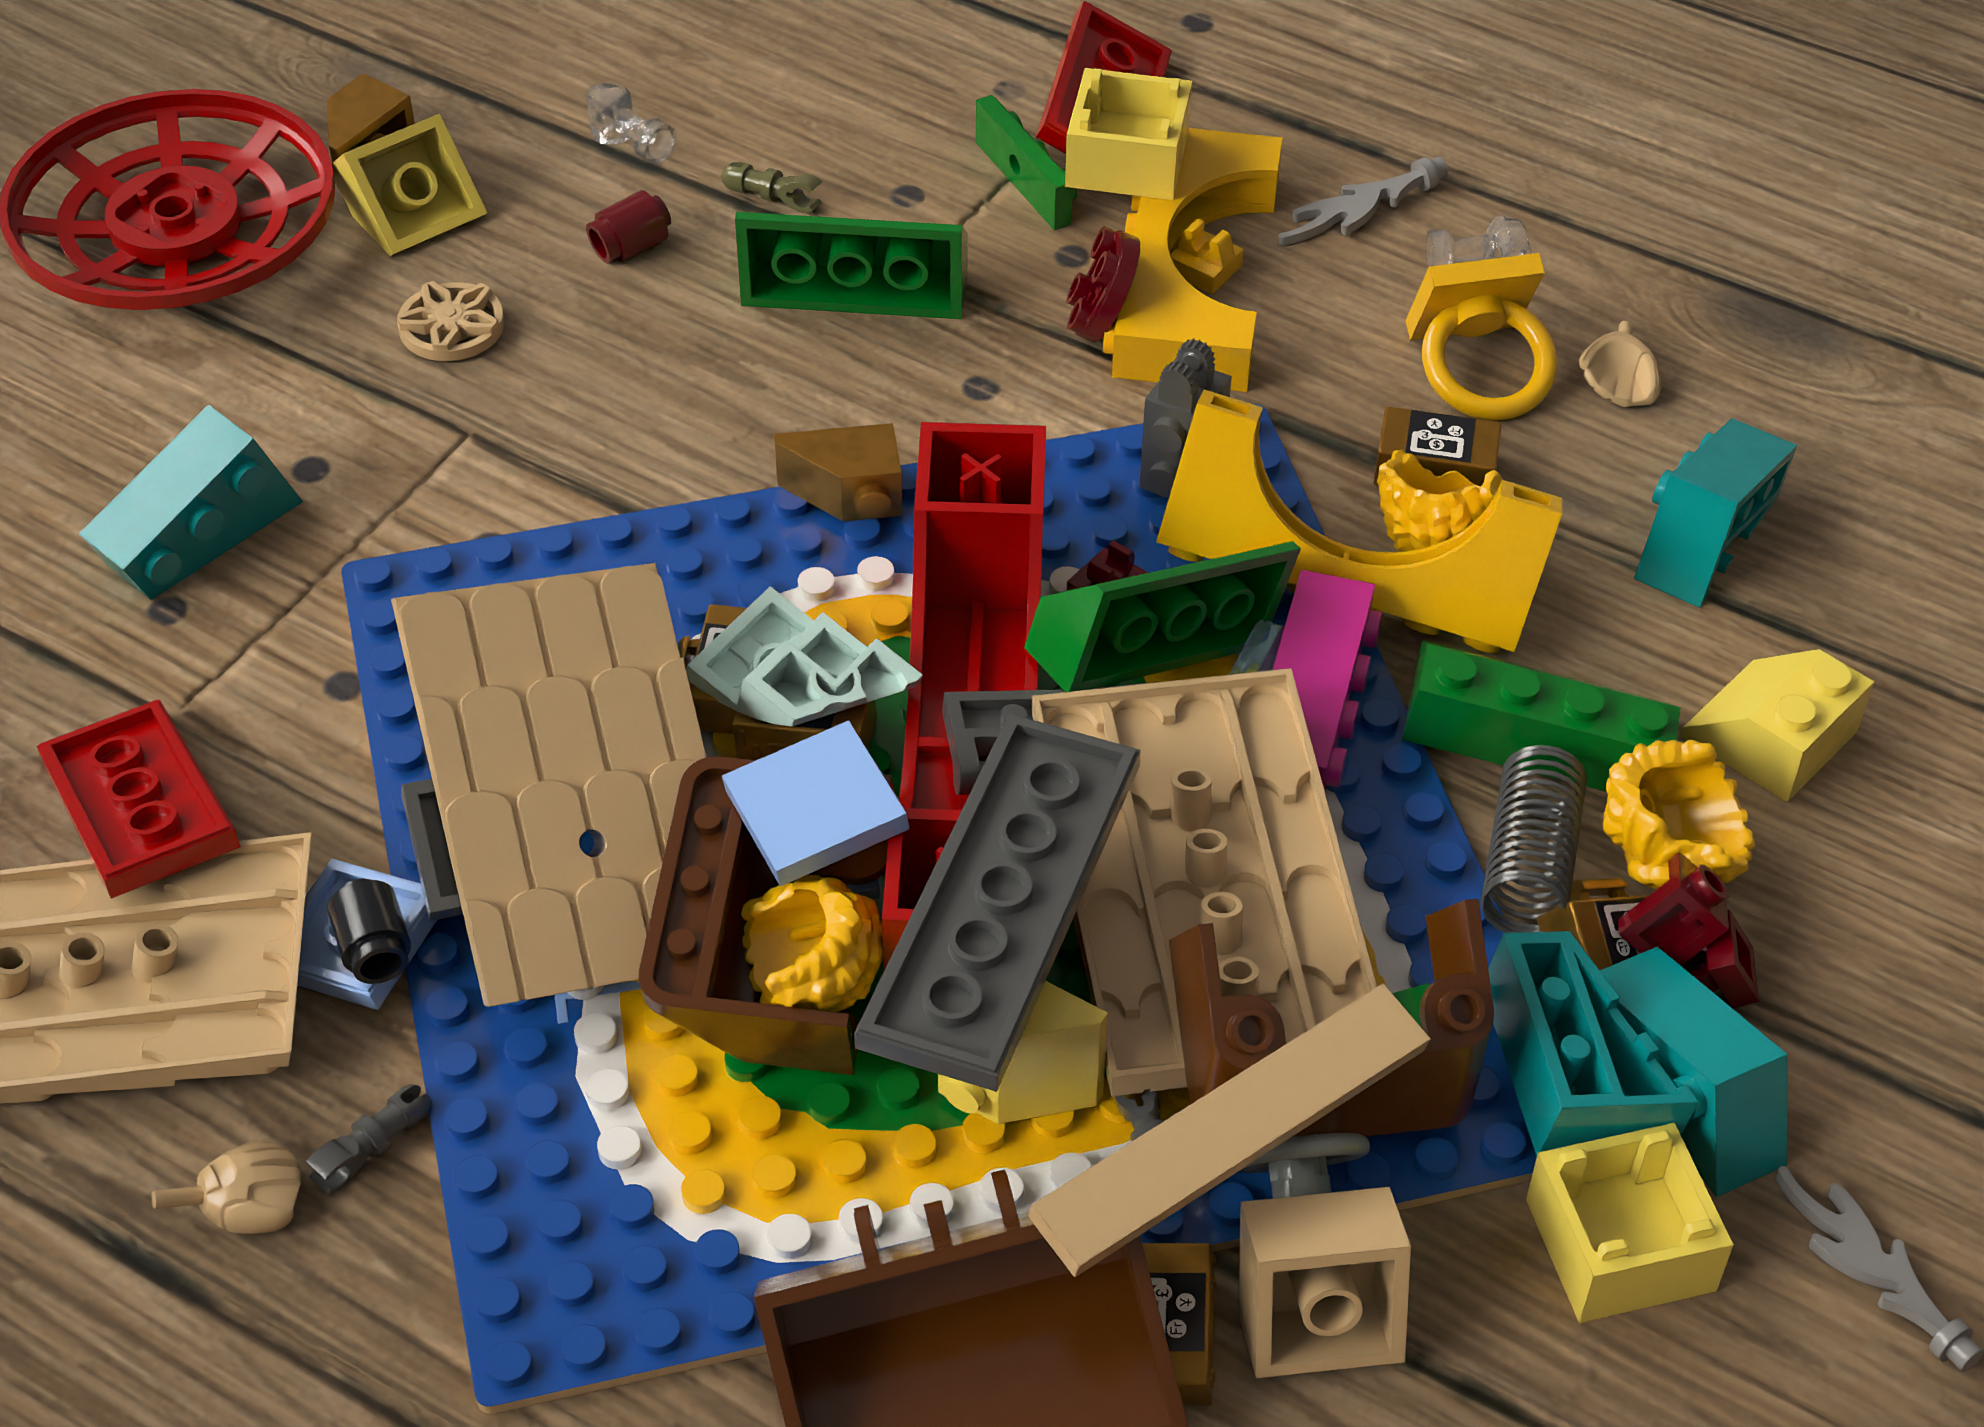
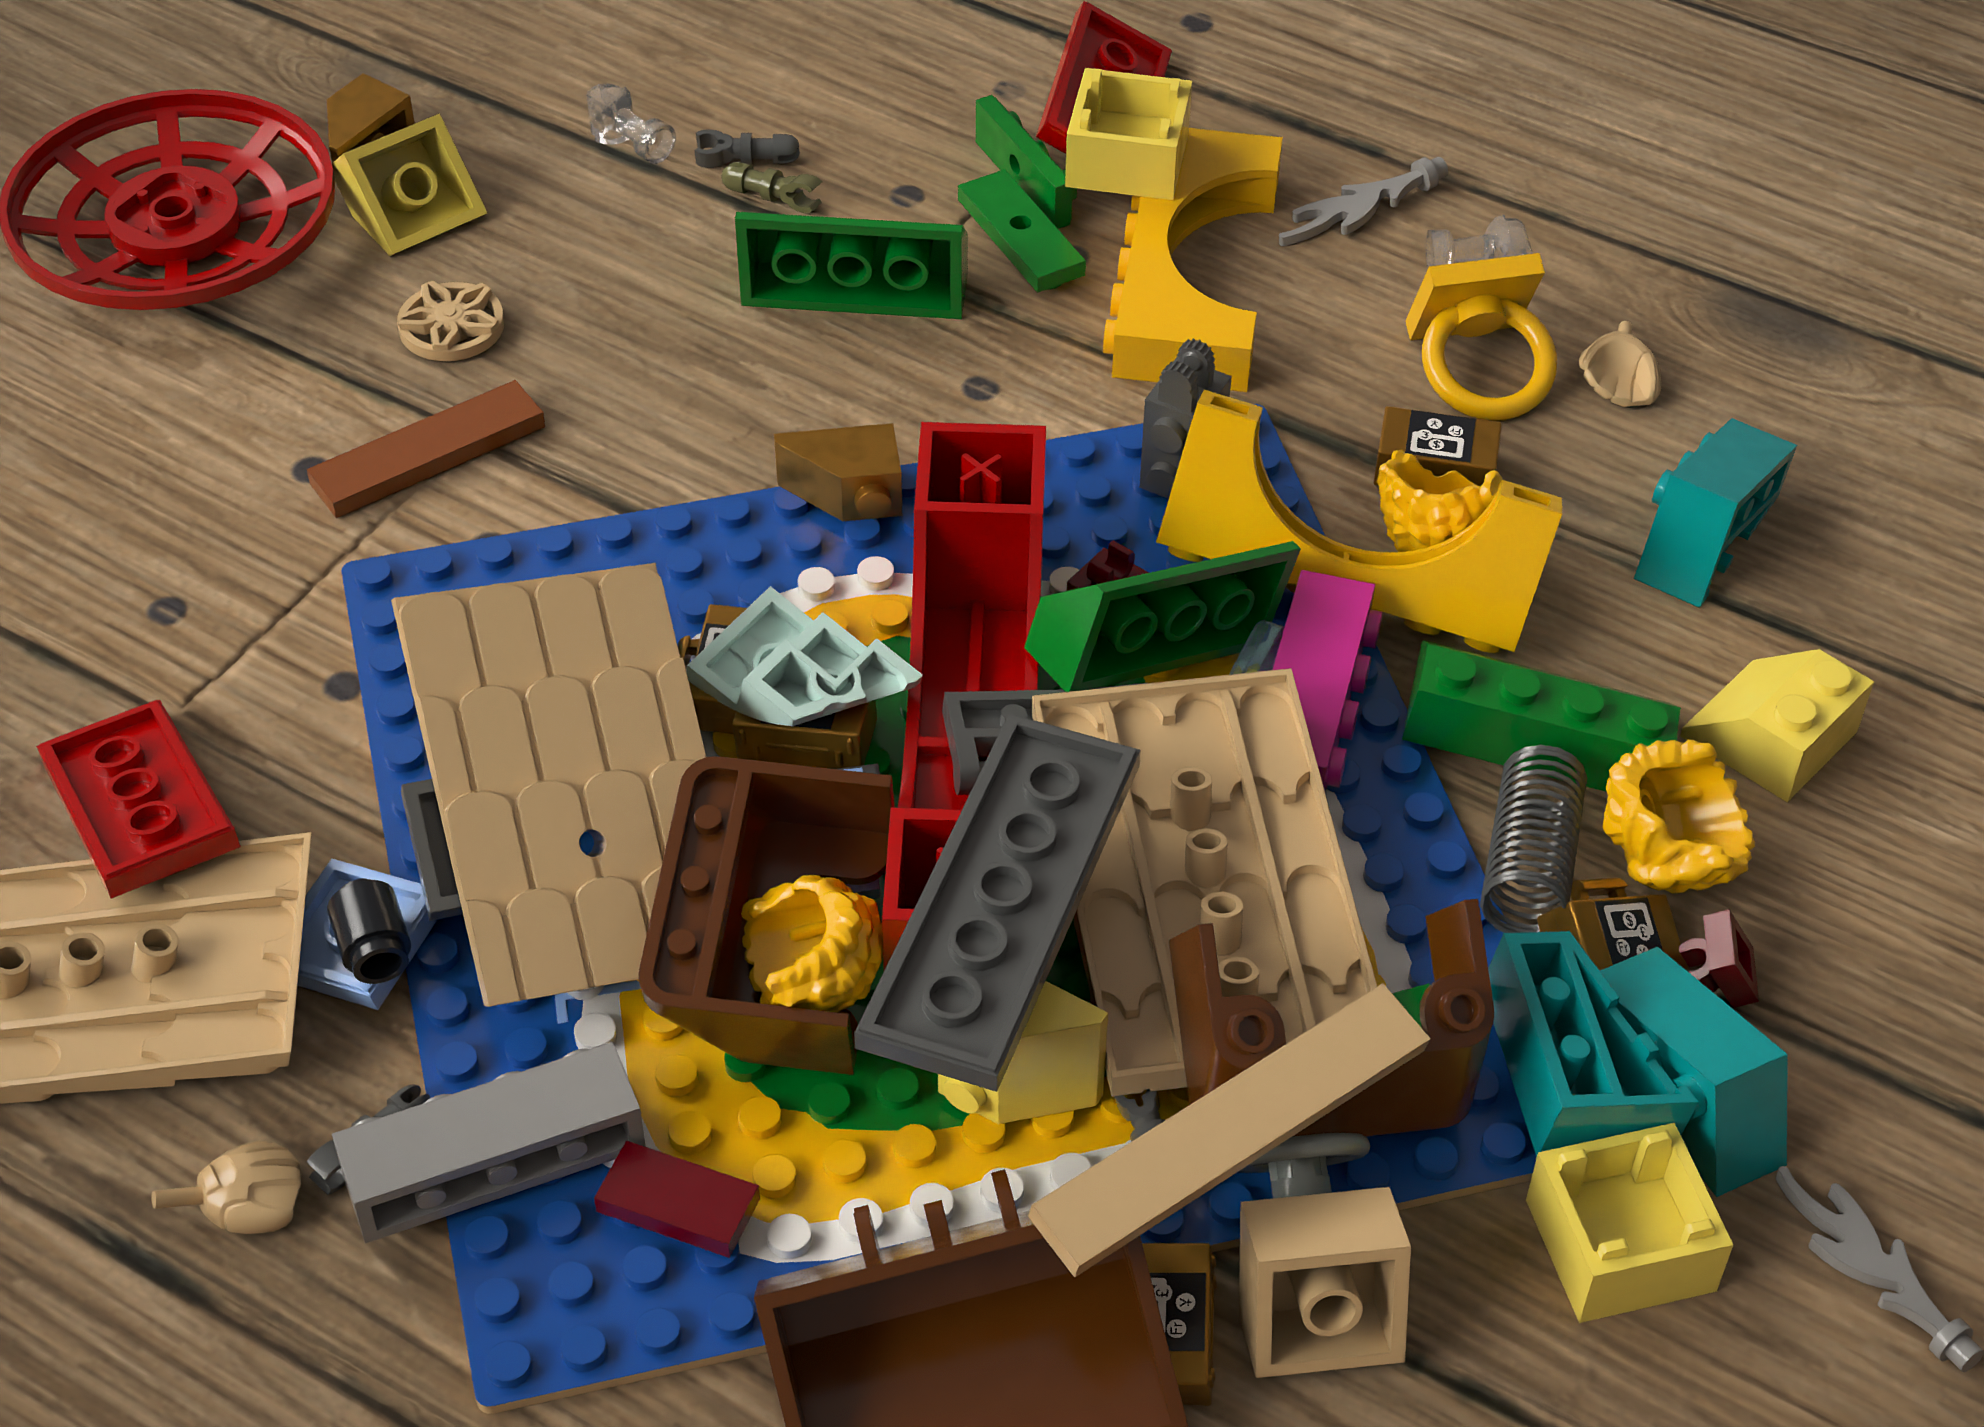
(190, 505): teal wedge -> none
(425, 448): none -> dark orange tile
(488, 1141): none -> light grey brick
(629, 227): dark red brick -> none
(677, 1198): none -> dark red tile
(725, 148): none -> dark grey piece
(815, 803): light blue tile -> none
(1021, 231): none -> green tile
(1104, 289): dark red tile -> none
(1206, 258): yellow tile -> none
(1680, 914): dark red bracket -> none

